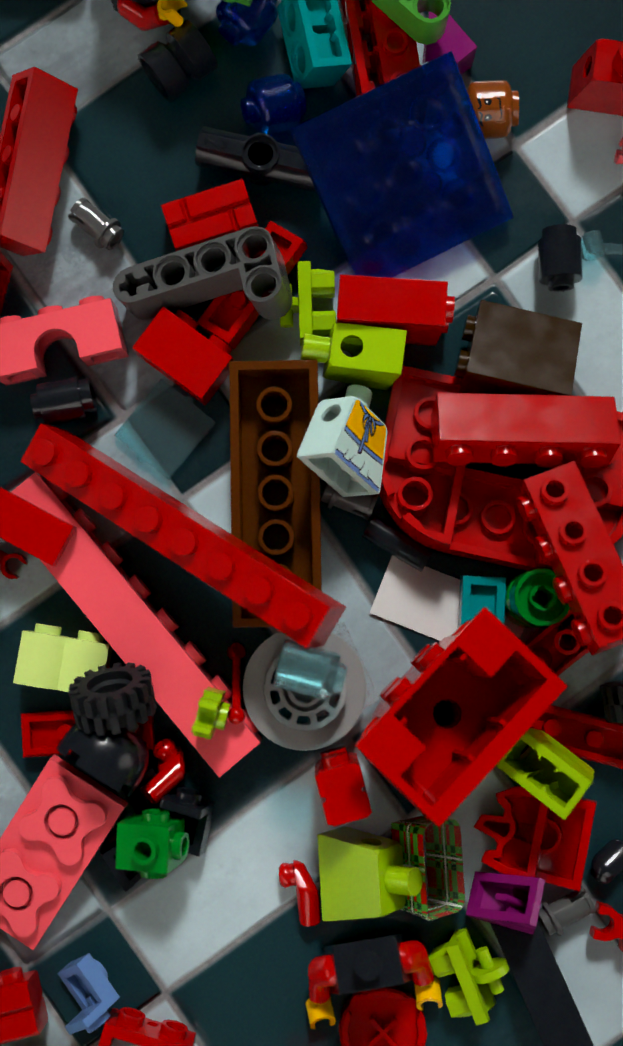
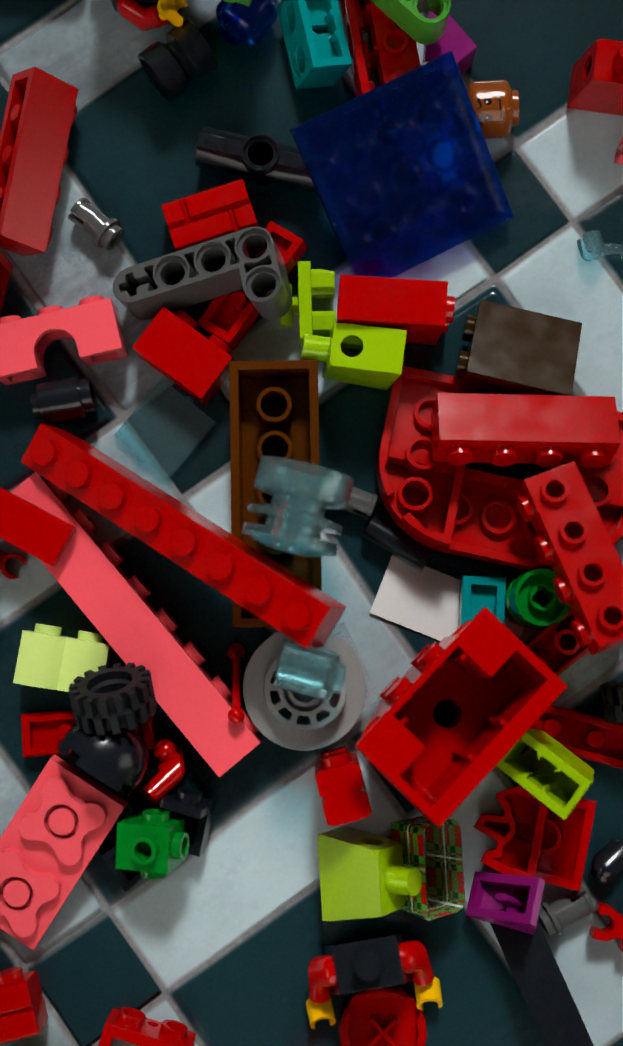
(91, 989): medium blue bracket -> none
(211, 713): lime plate -> none
(273, 103): clear blue head -> none
(298, 506): none -> clear light blue wheel
(307, 893): red arm -> none
(346, 443): light aqua torso -> none
(476, 973): lime hips -> none
(560, 257): black brick -> none

